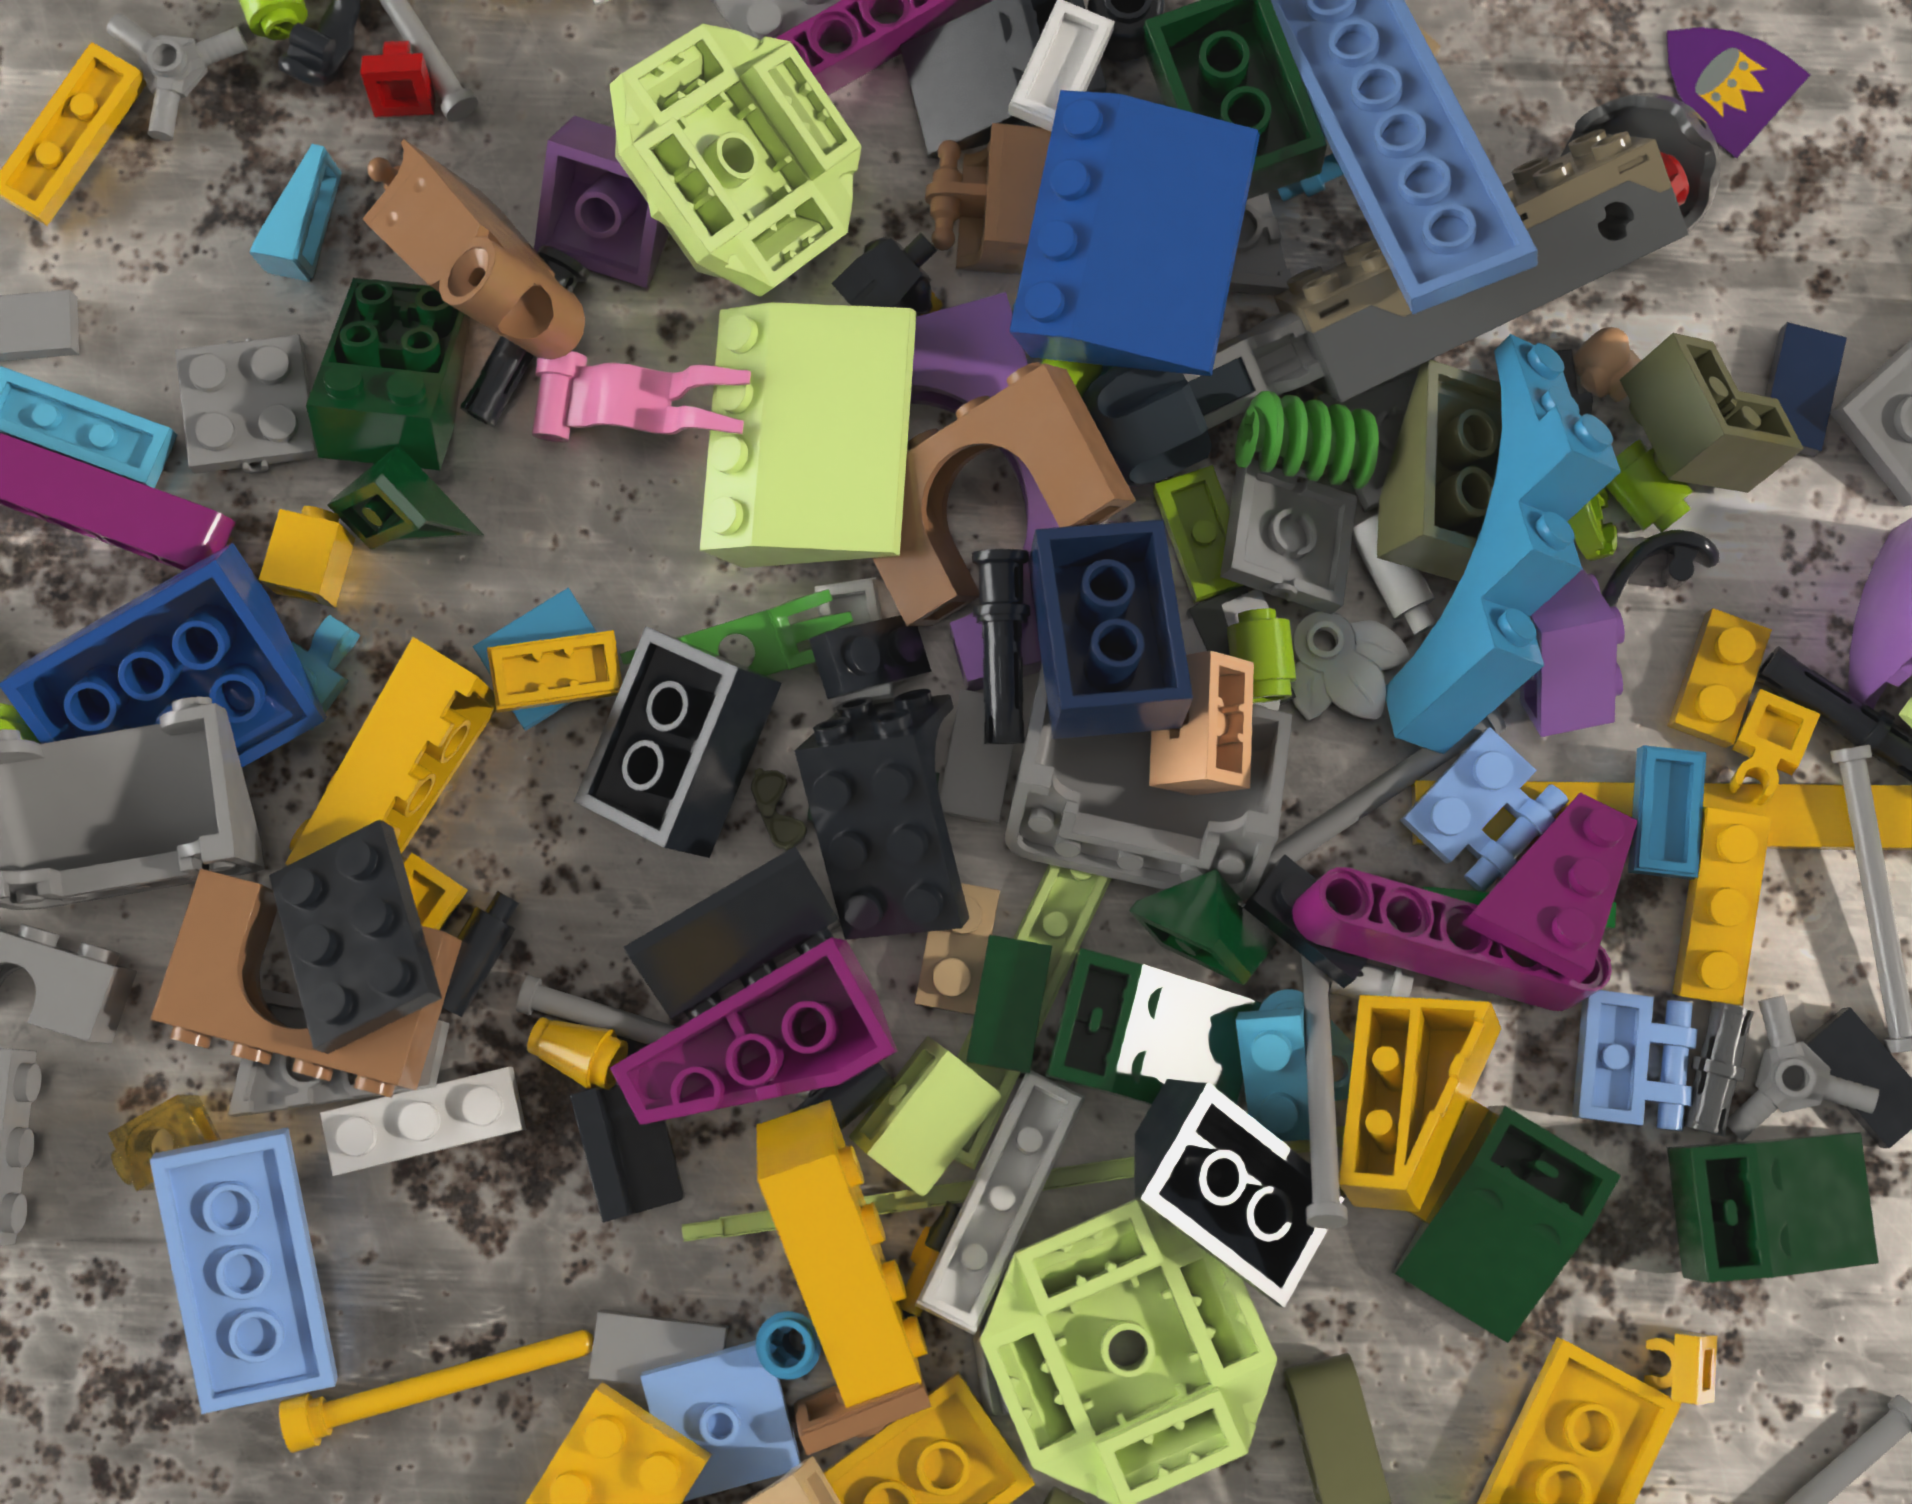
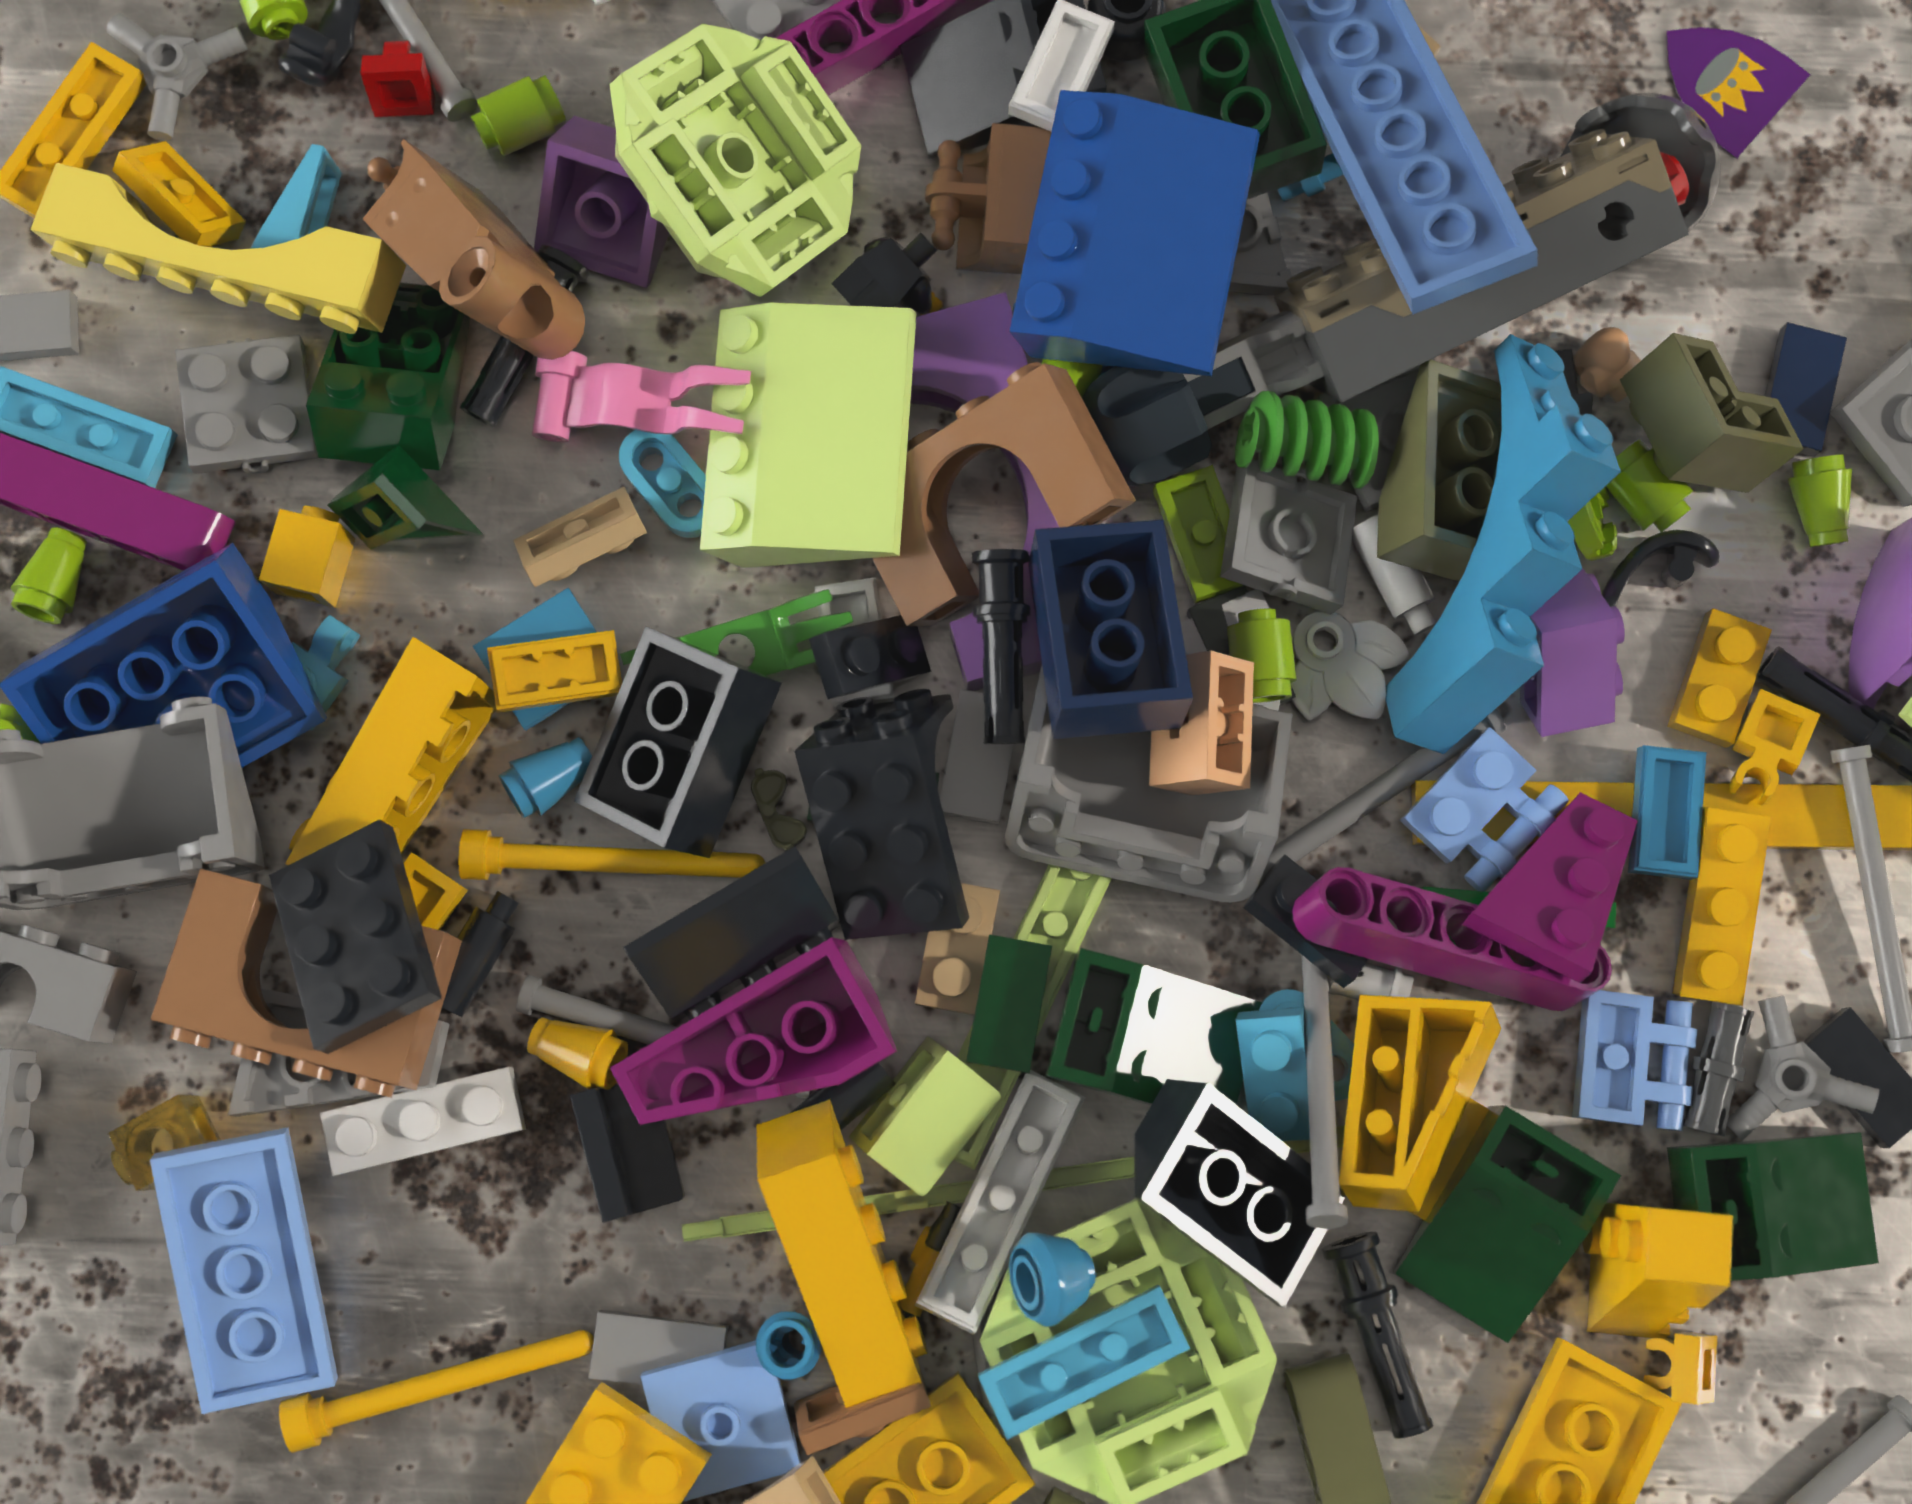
(51, 577): none -> lime cone
(178, 195): none -> yellow plate
(324, 274): none -> light yellow arch
(488, 854): none -> yellow piece
(518, 114): none -> lime brick
(545, 776): none -> dark azure cone
(580, 536): none -> tan plate
(668, 486): none -> medium azure plate
(1050, 1277): none -> dark azure cone
(1083, 1361): none -> medium azure plate
(1206, 925): dark green slope -> none
(1360, 1302): none -> black pin
(1654, 1267): none -> yellow wedge
(1822, 498): none -> lime cone

